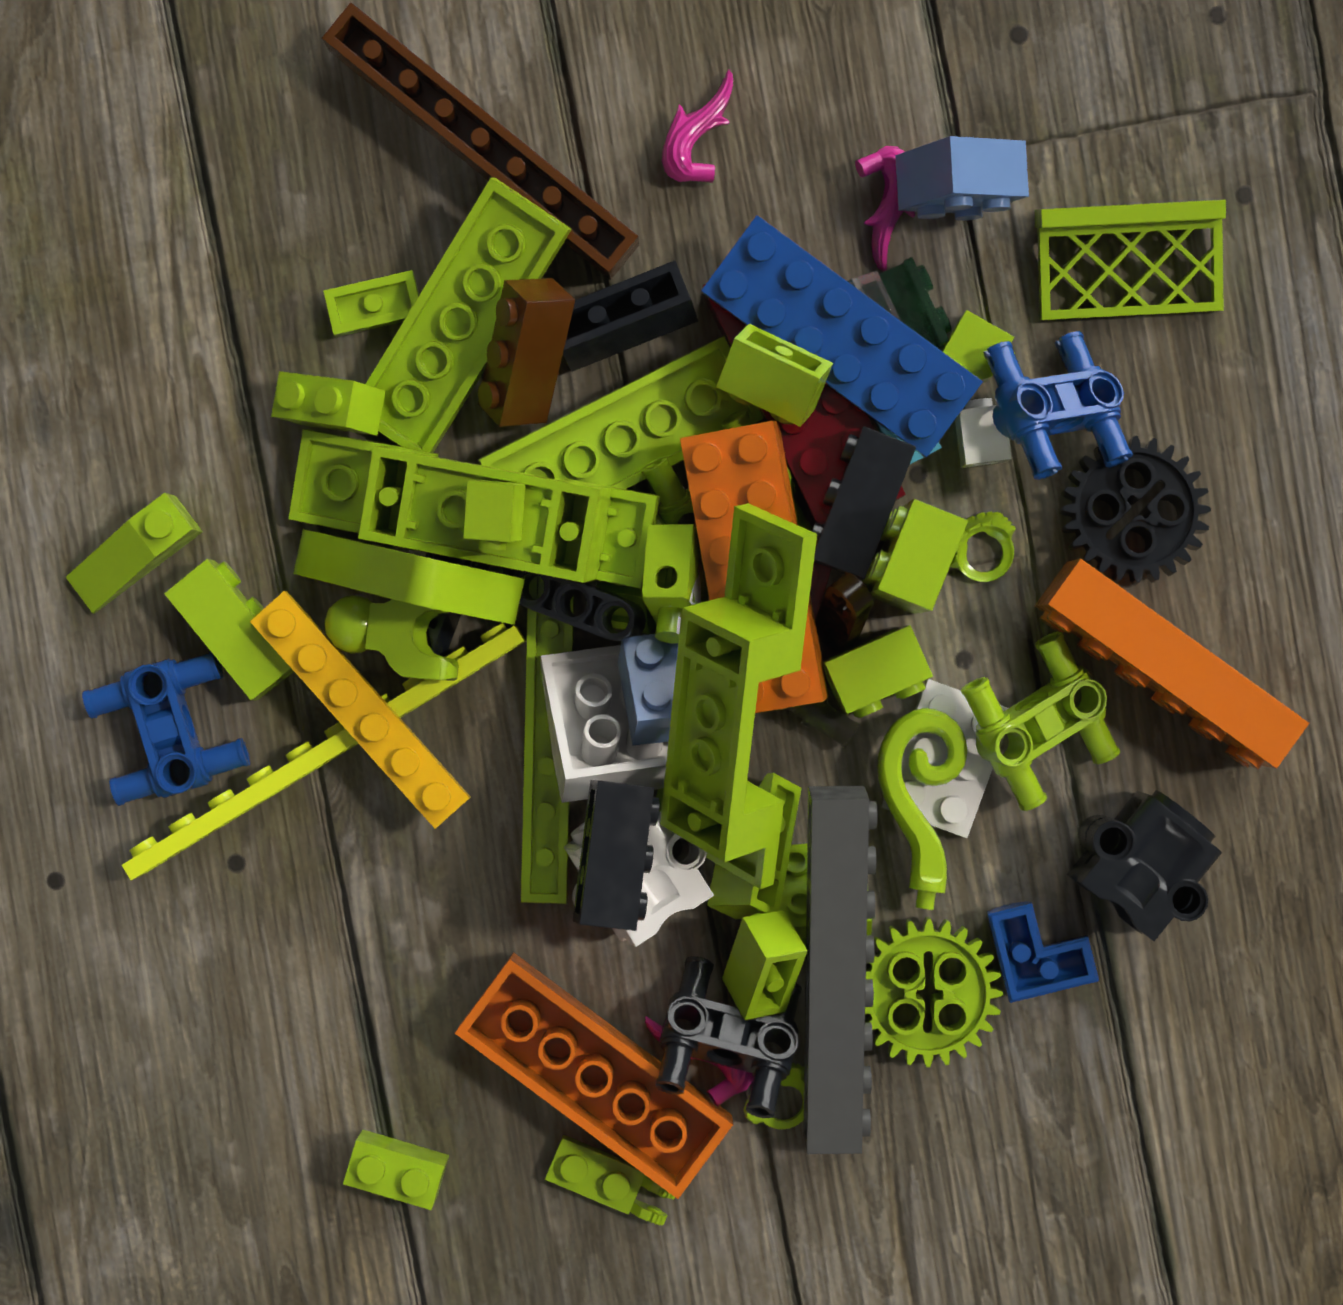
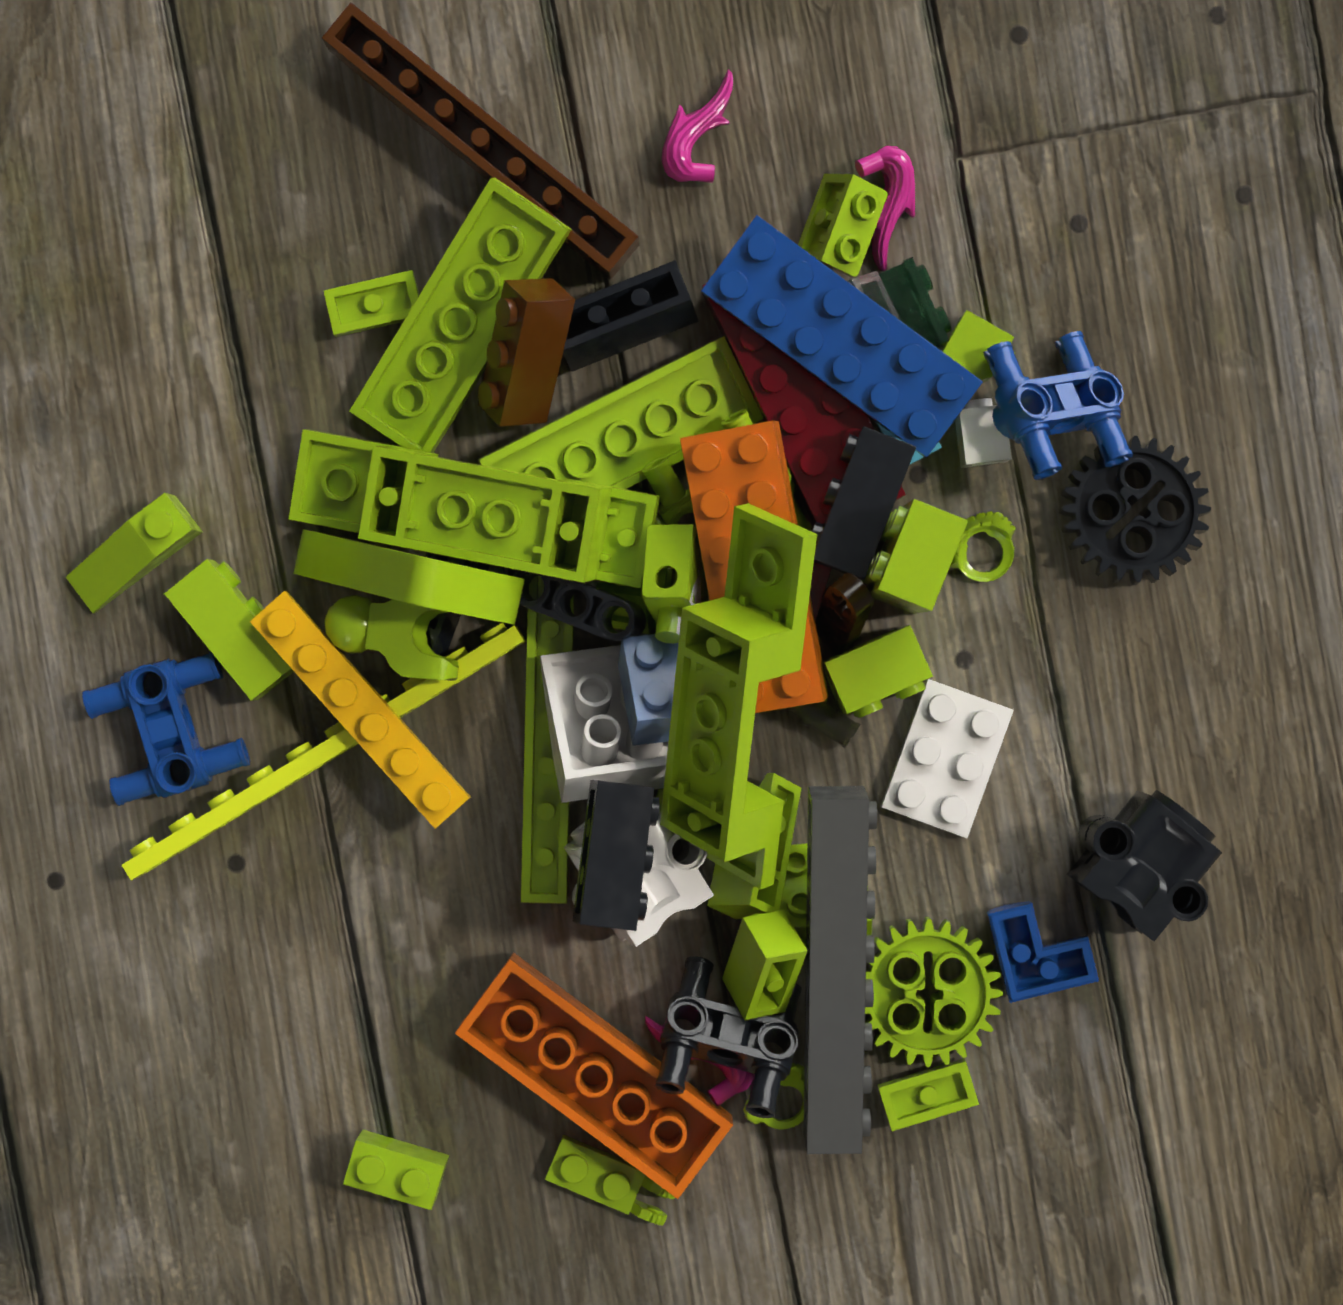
(328, 403): lime brick -> none
(494, 513): lime brick -> none
(774, 375): lime brick -> none
(843, 221): none -> lime bracket
(928, 856): lime plant -> none
(928, 1094): none -> lime plate
(962, 177): medium blue piece -> none
(1041, 721): lime piece -> none
(1127, 219): lime fence -> none
(1171, 664): orange brick -> none

